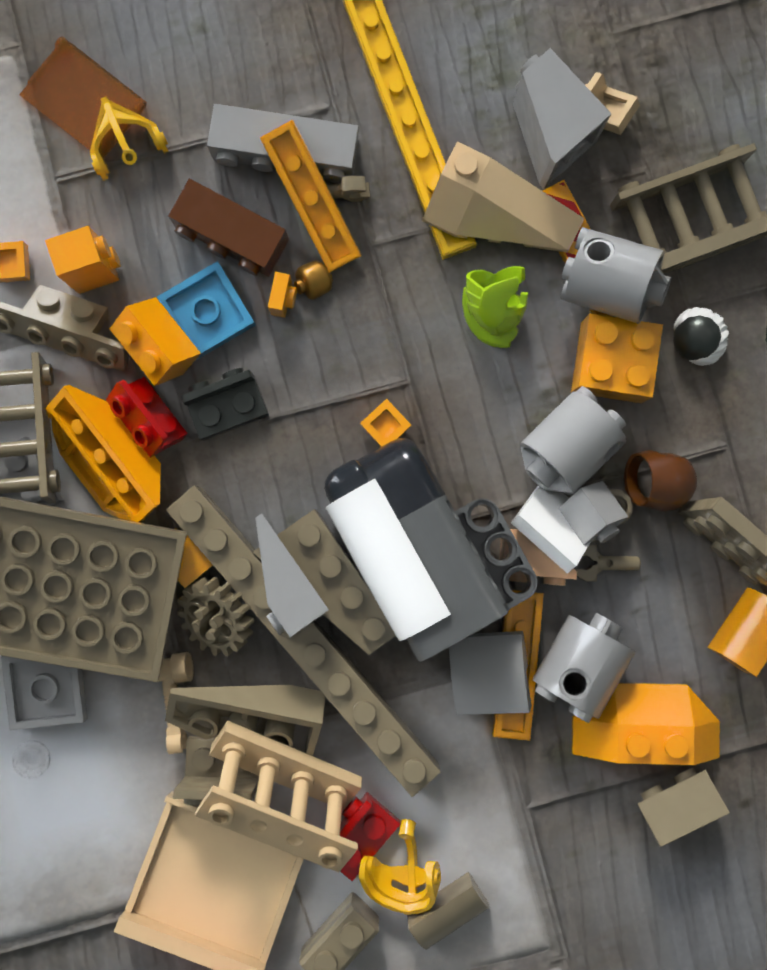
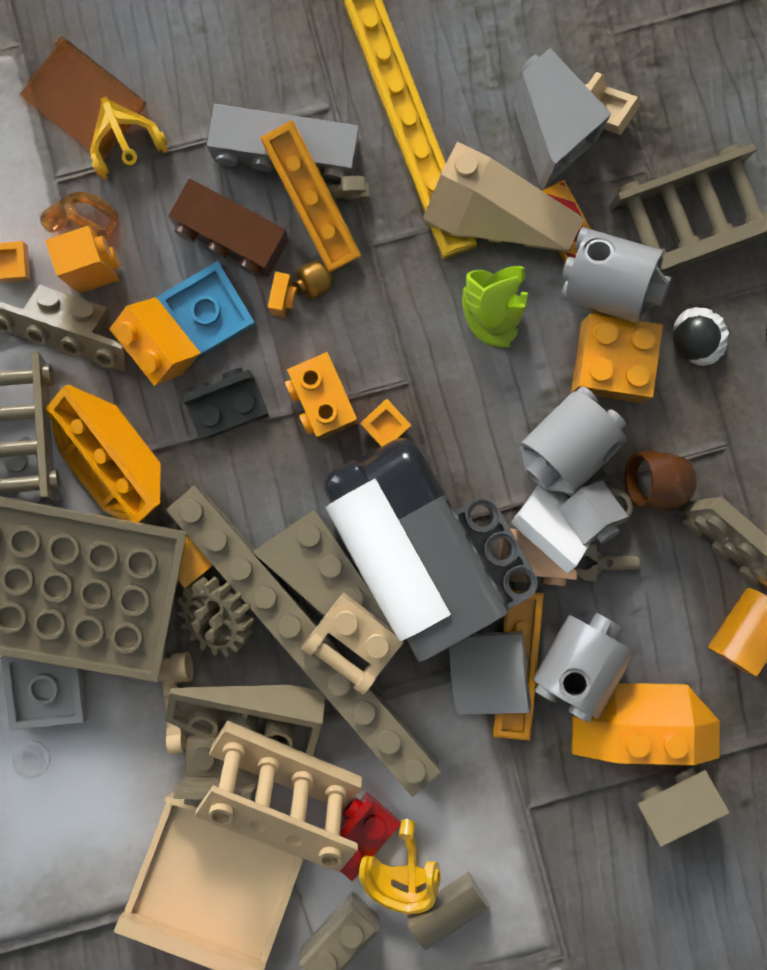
(58, 215): none -> clear orange piece
(145, 416): red bracket -> none
(287, 589): light grey slope -> none
(322, 397): none -> light orange brick
(360, 633): none -> tan plate

